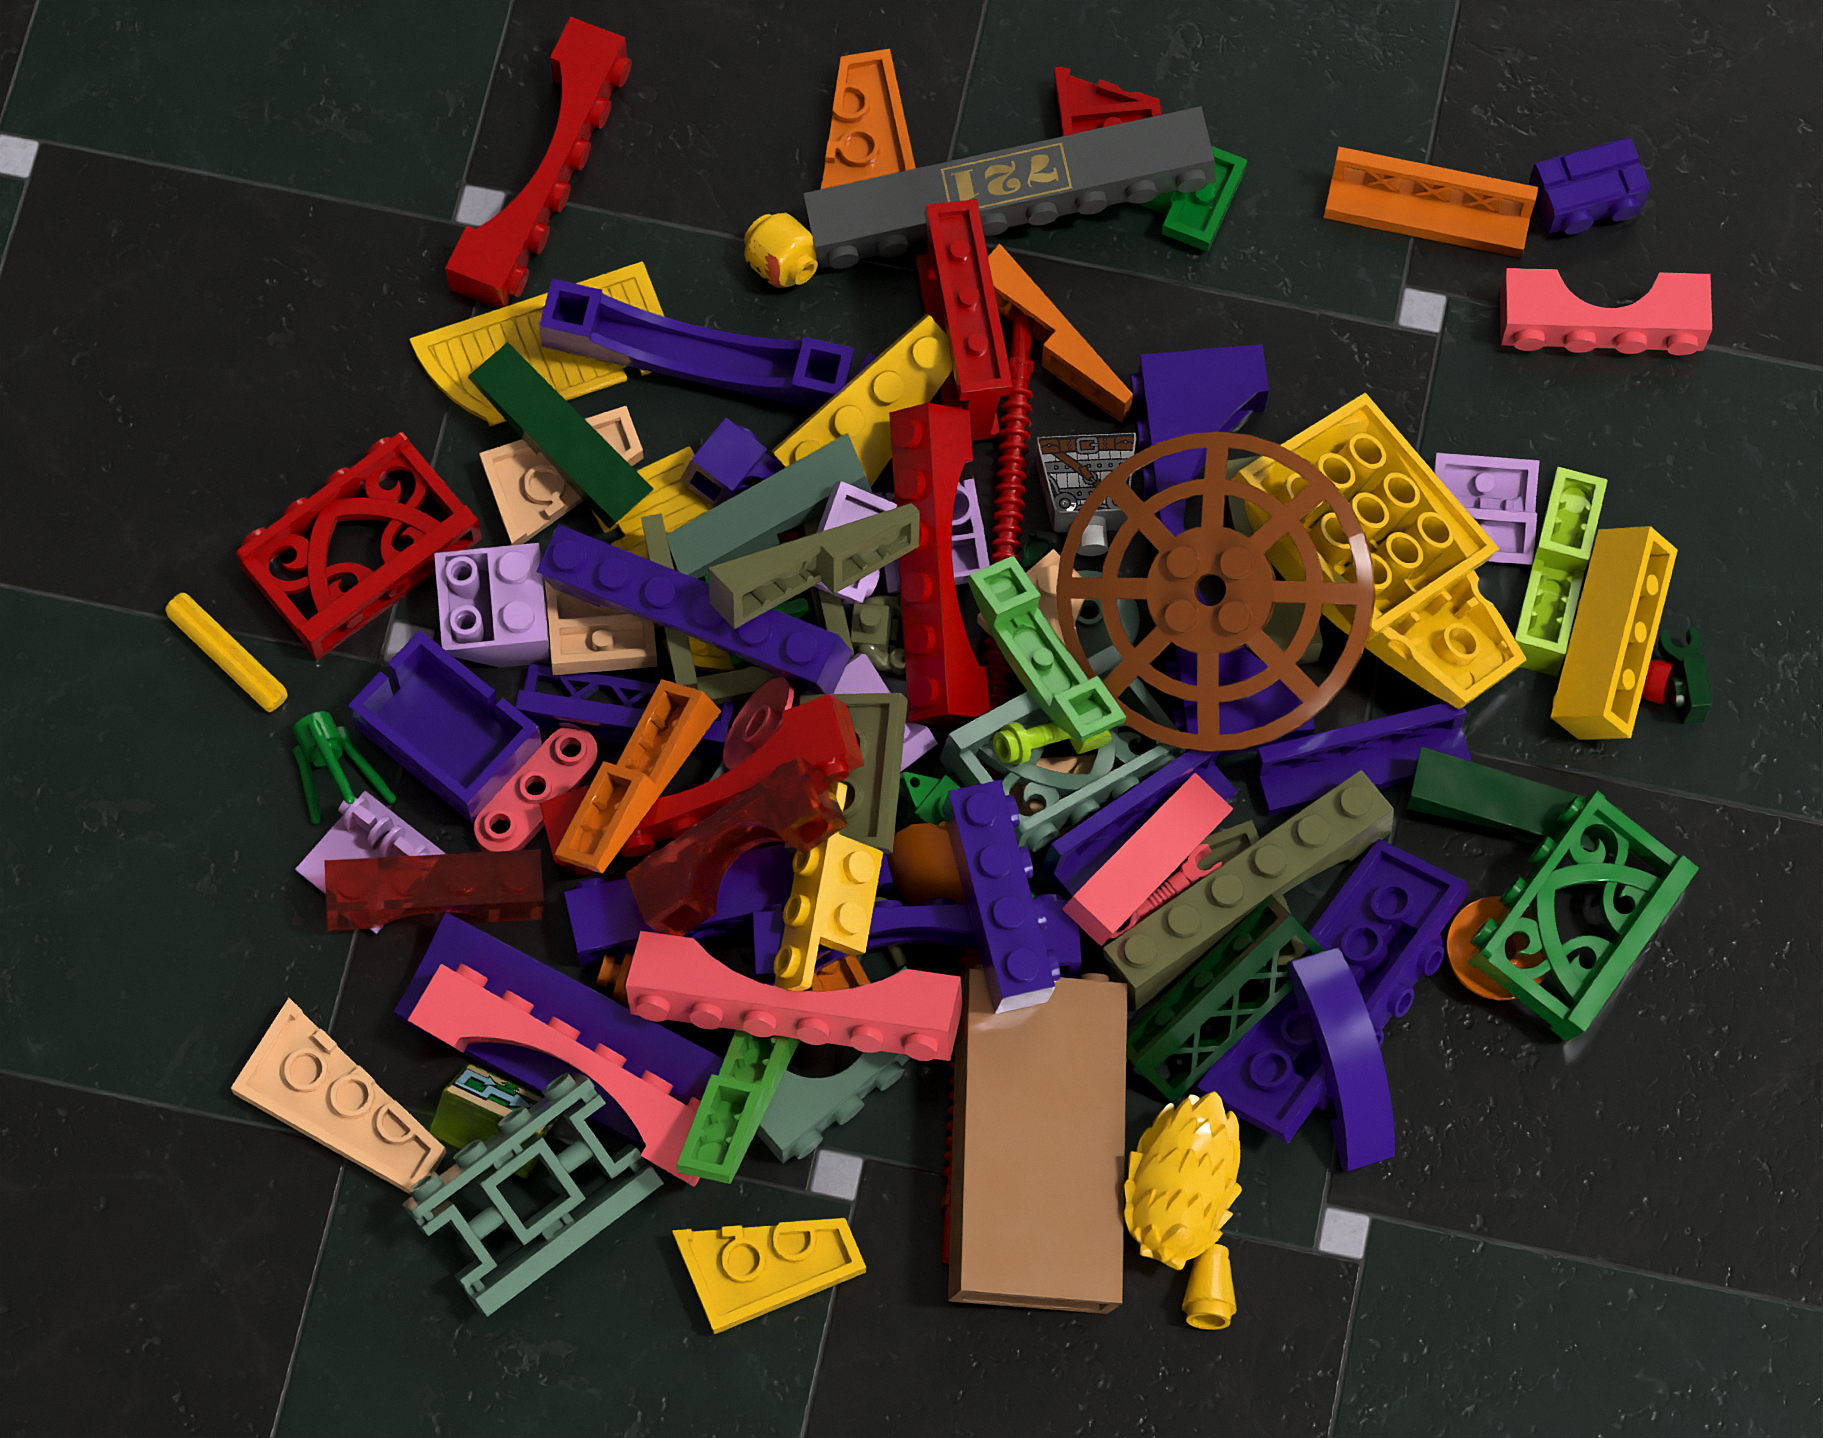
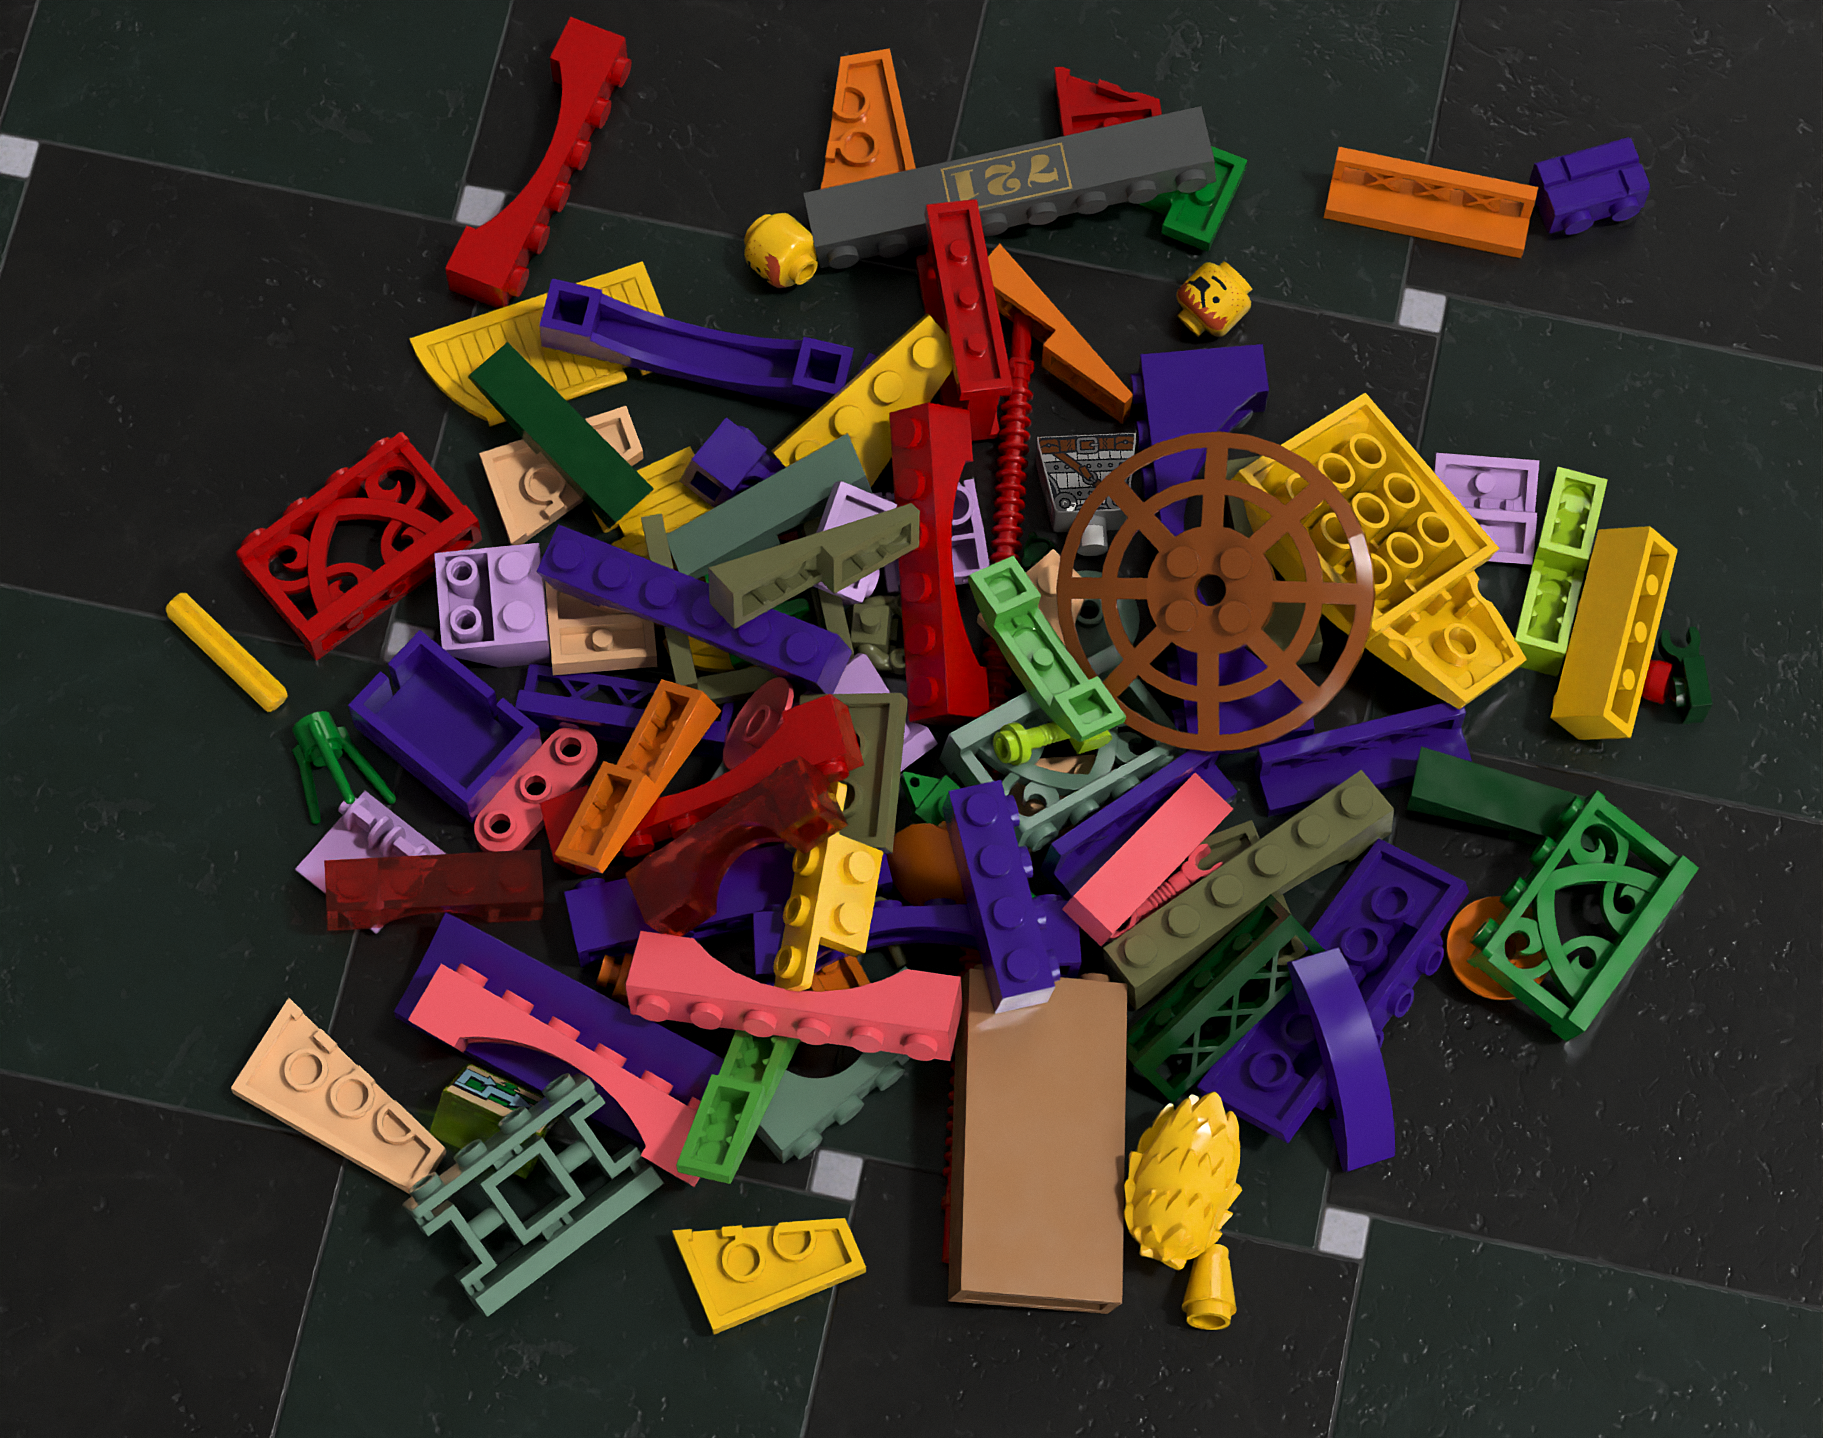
(1213, 299): none -> yellow head
(1543, 312): coral arch -> none

